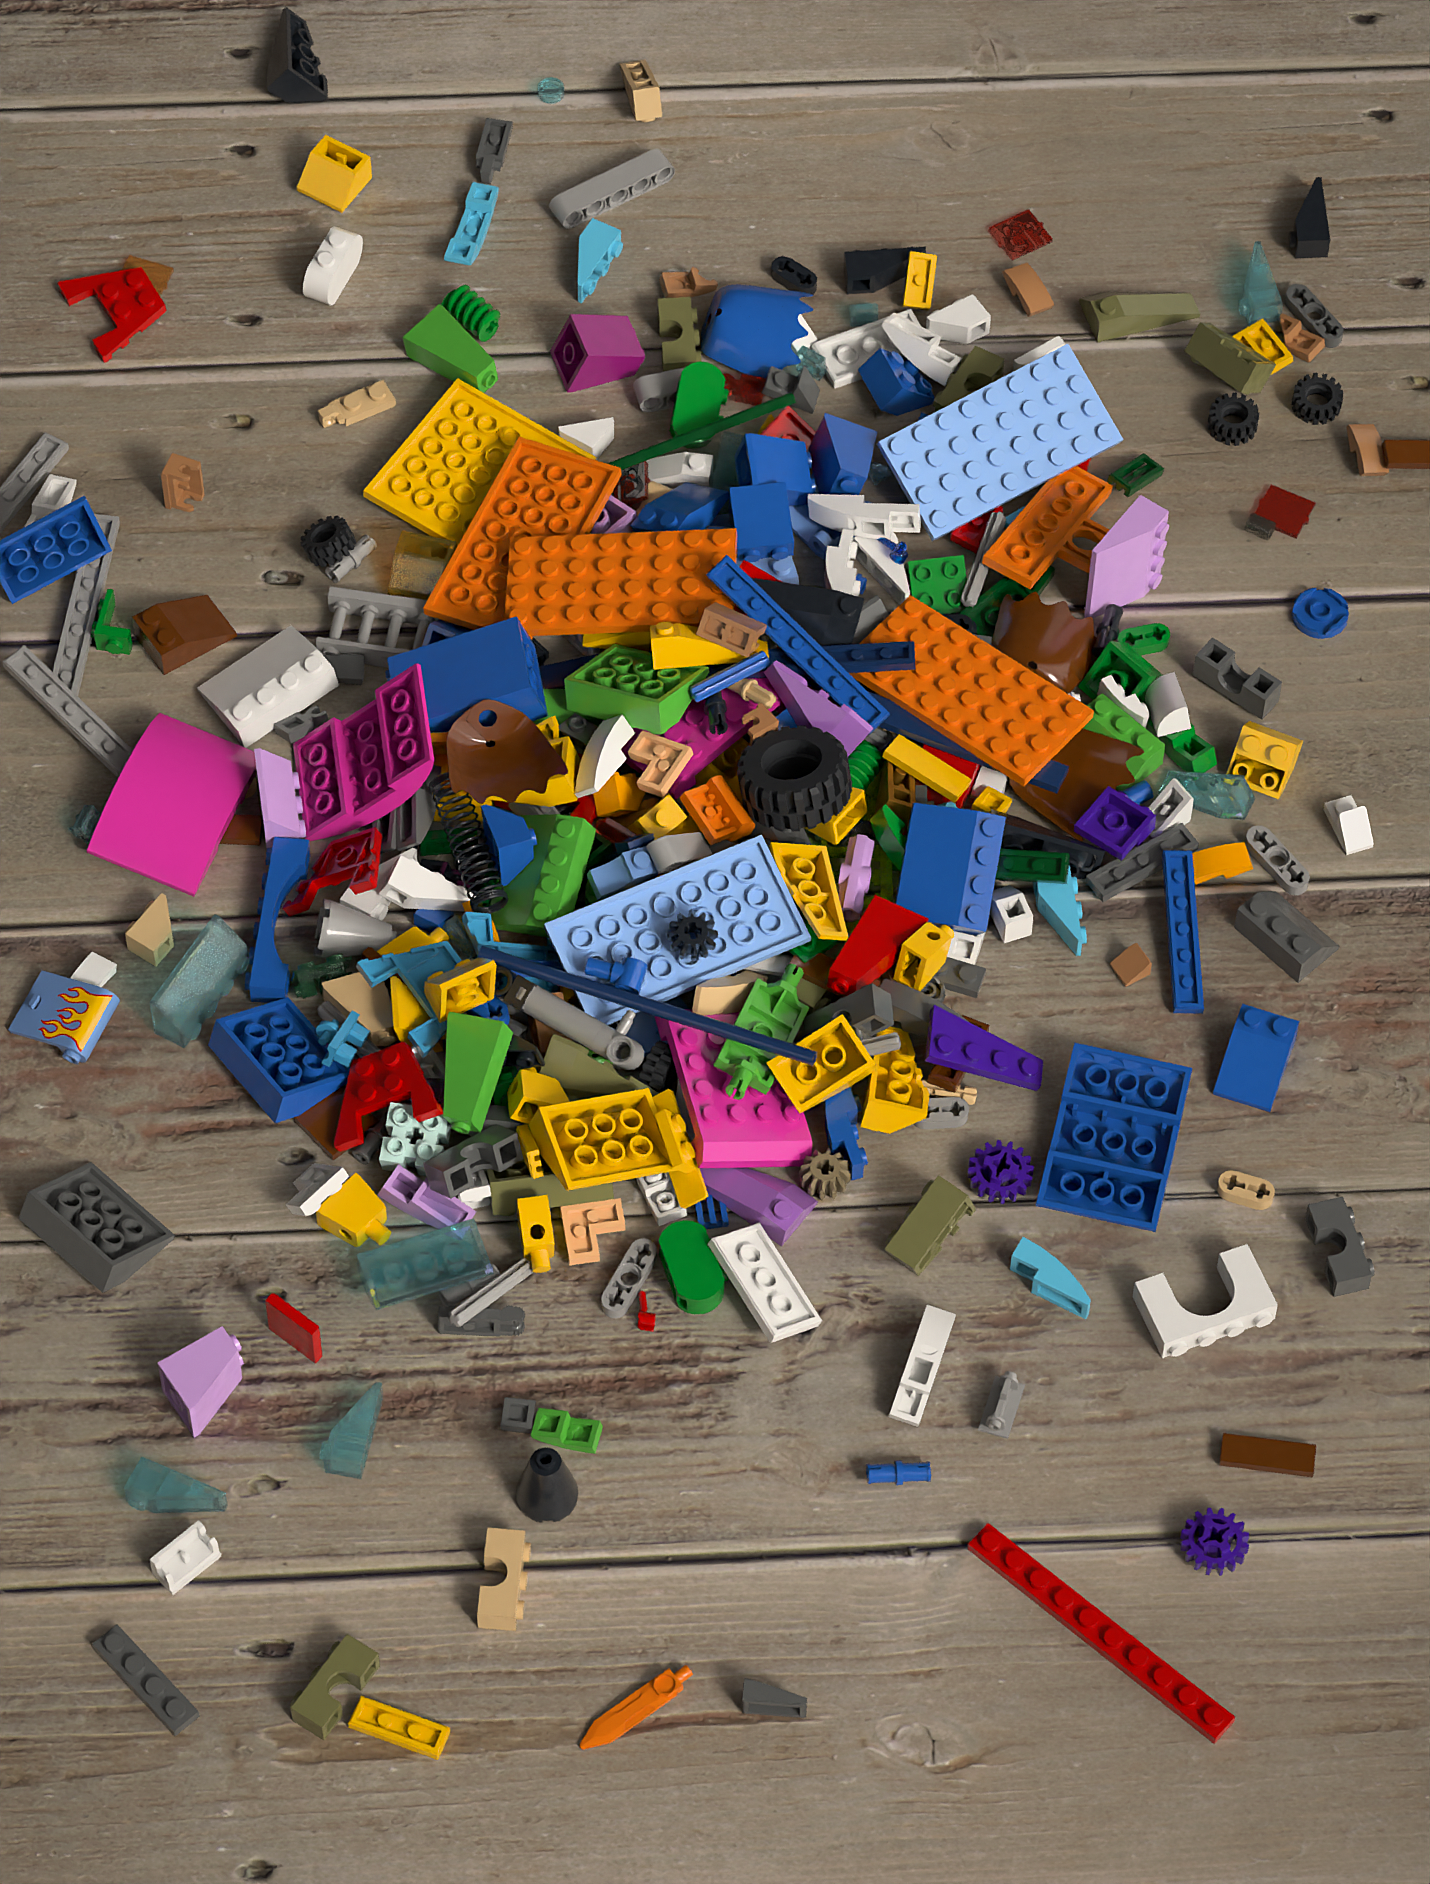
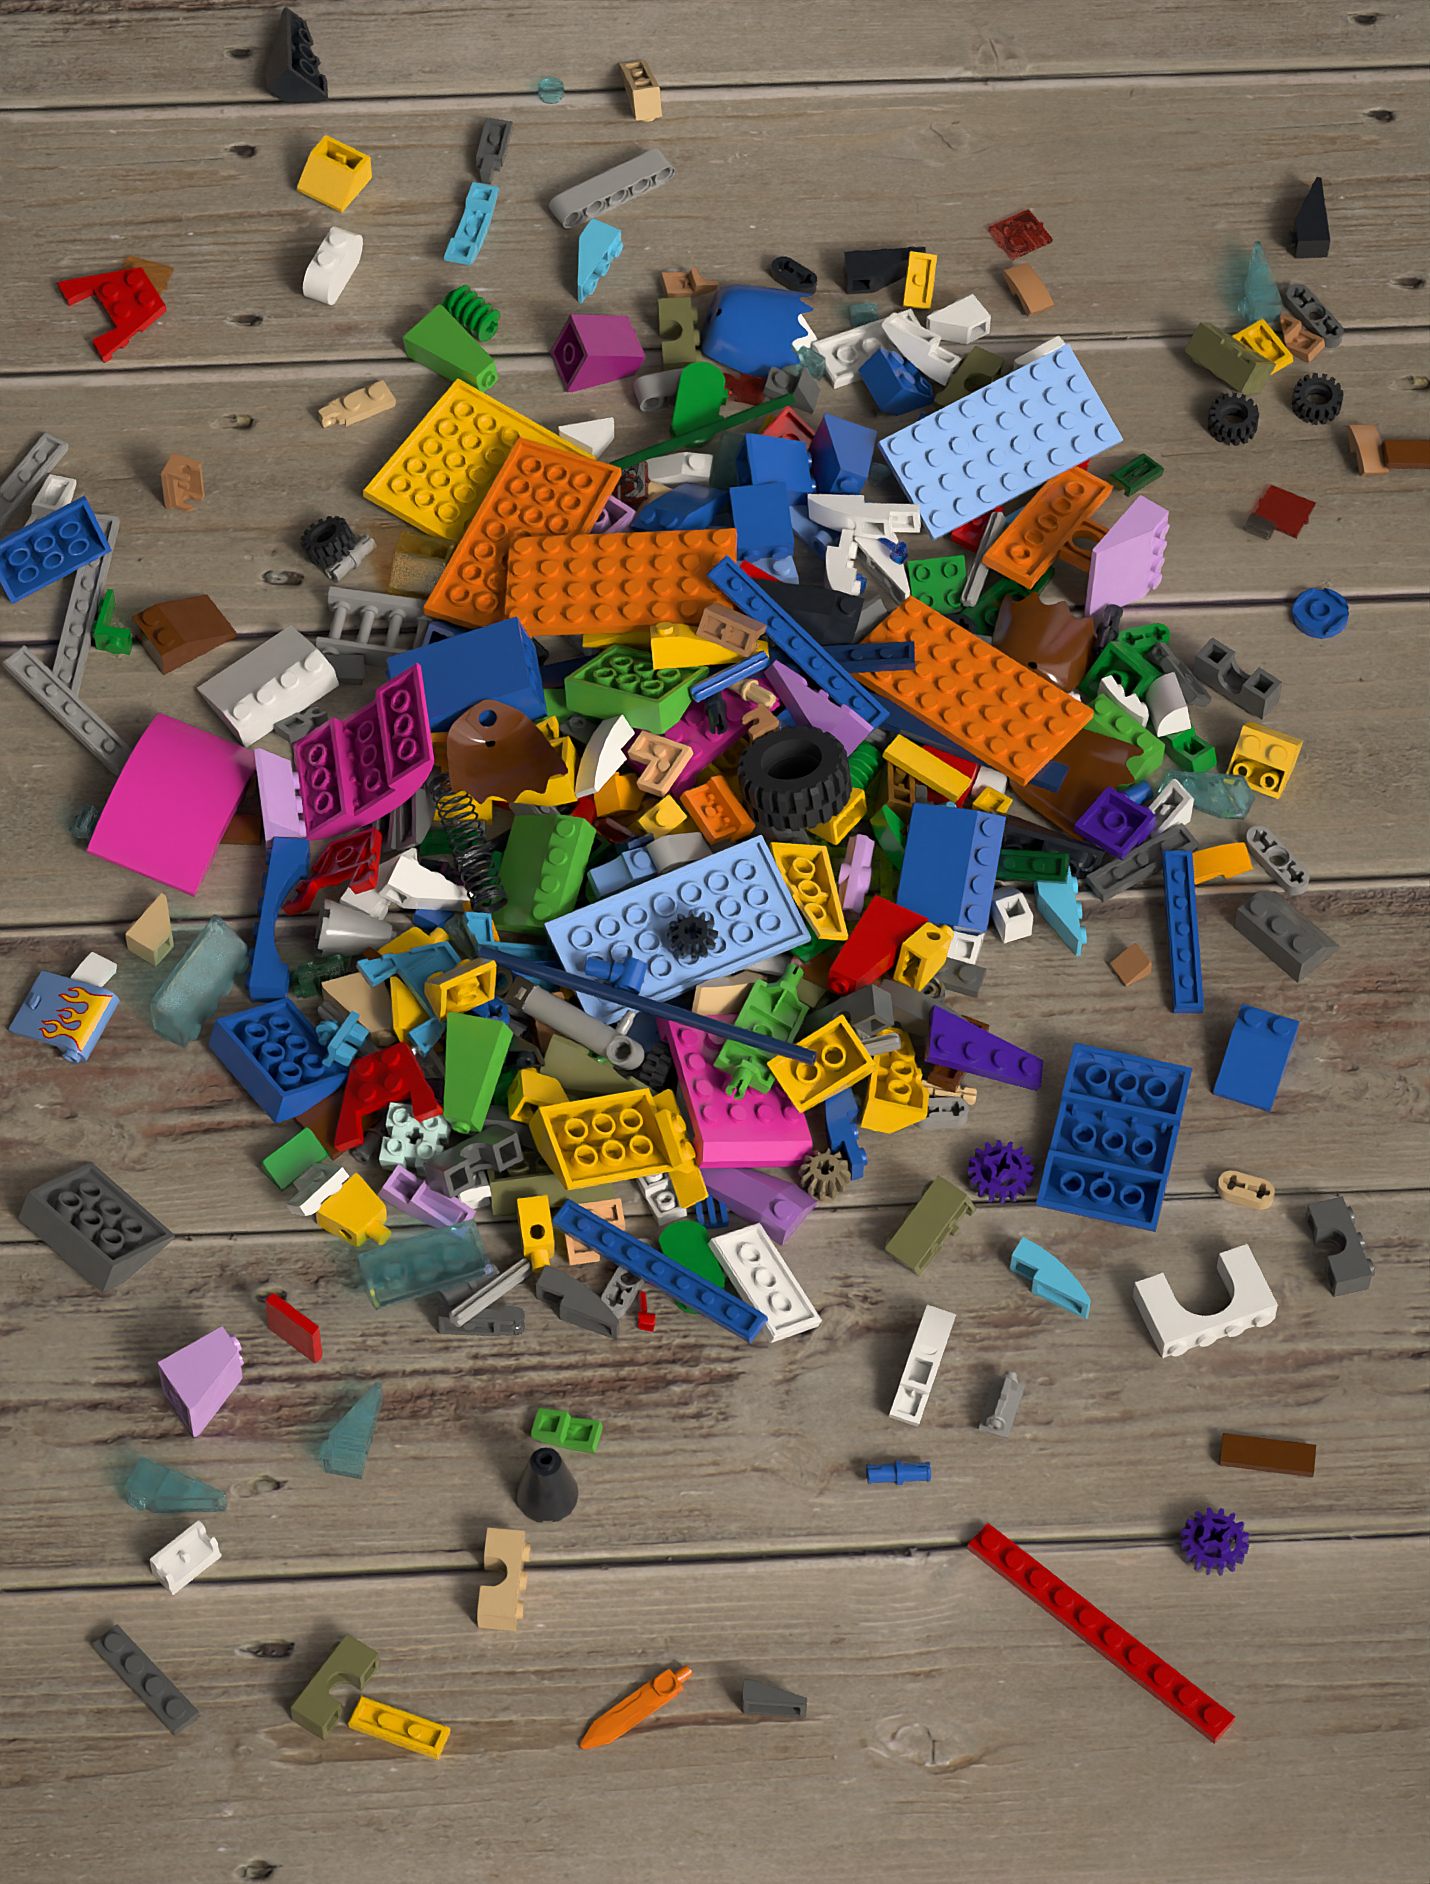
(293, 1159): none -> green slope
(508, 841): blue slope -> none
(518, 1415): dark grey tile -> none
(530, 1151): yellow tile -> none
(576, 1302): none -> dark grey slope
(659, 1271): none -> blue tile
(1128, 313): olive wedge -> none
(1191, 688): none -> dark grey hinge
(1349, 824): white slope -> none

